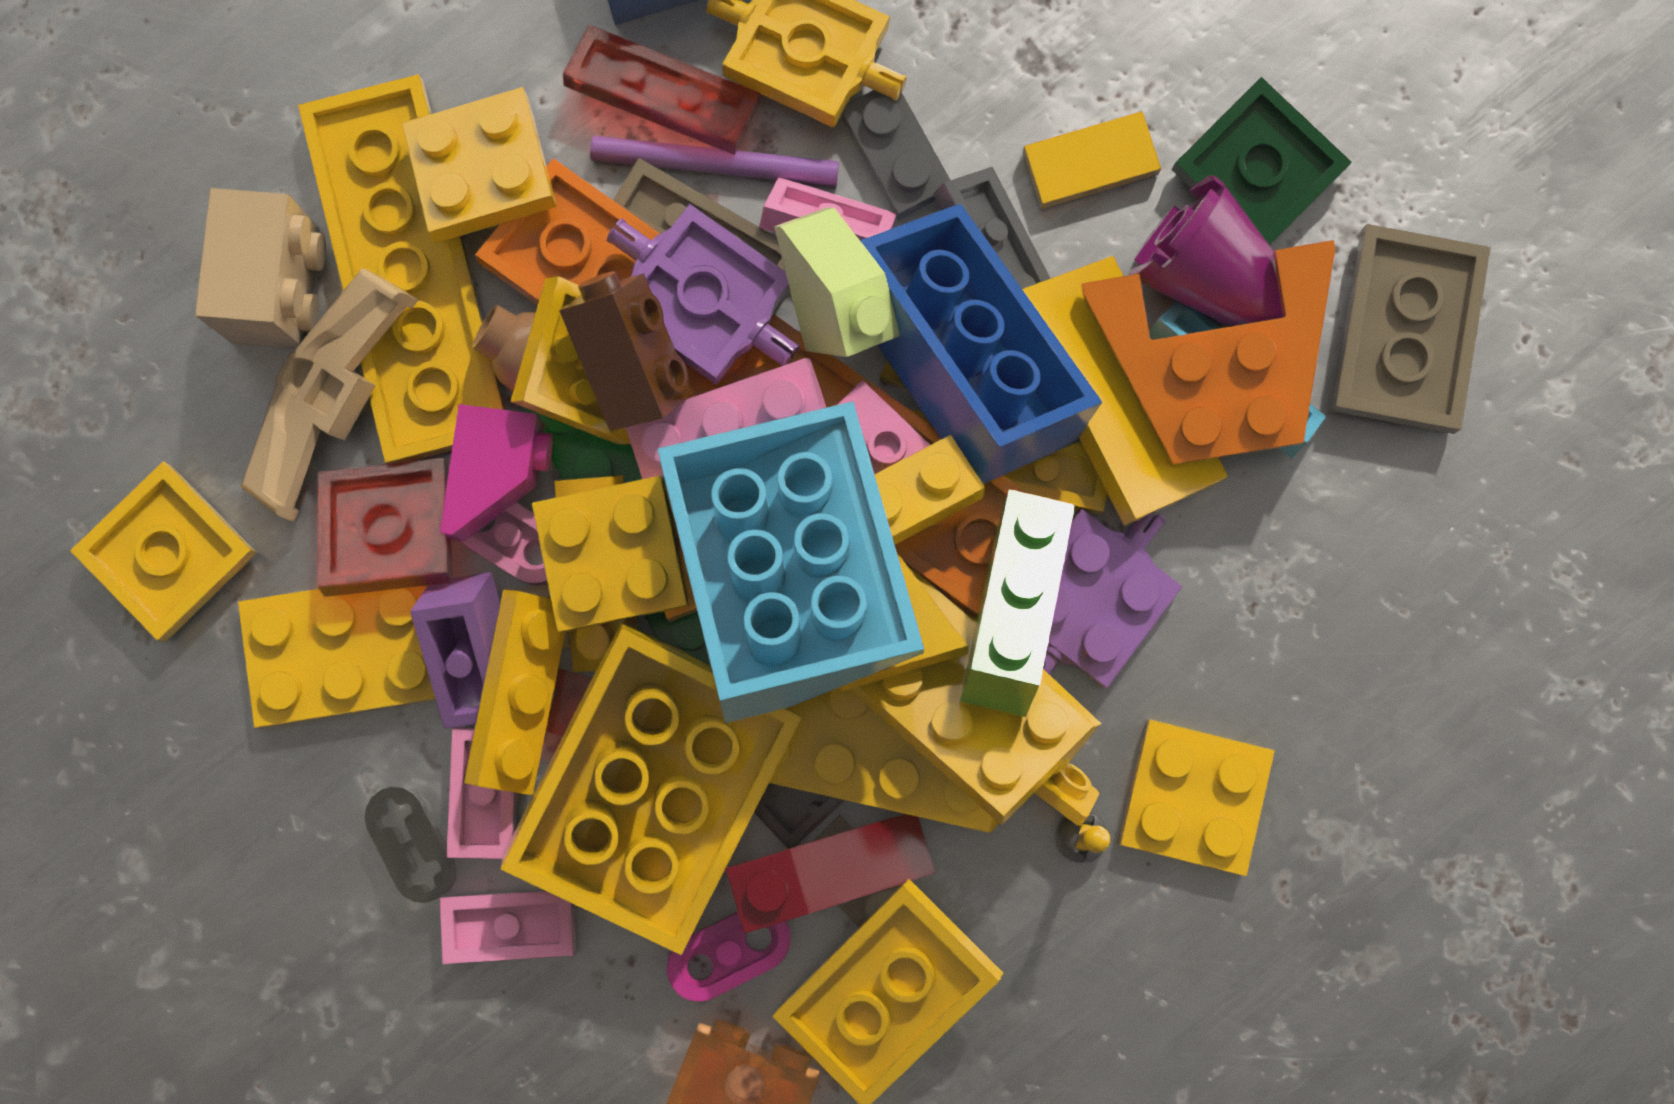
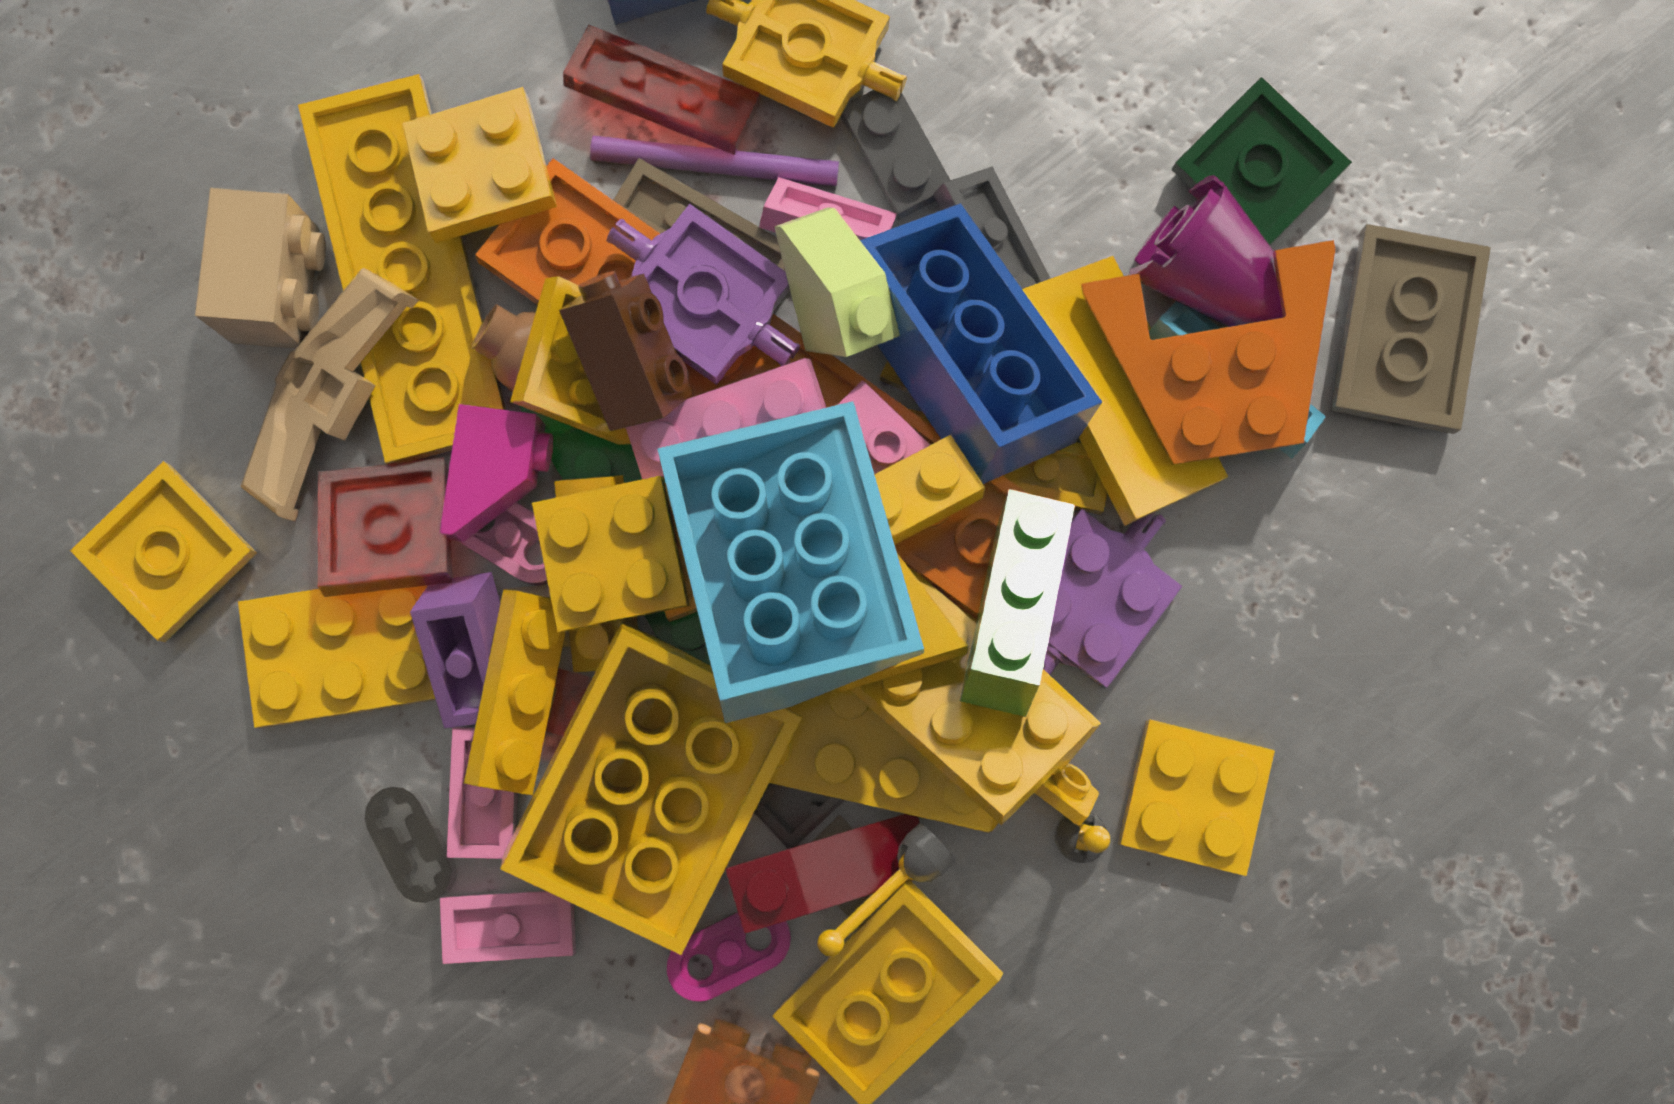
(919, 858): none -> hinge
(1091, 160): yellow tile -> none

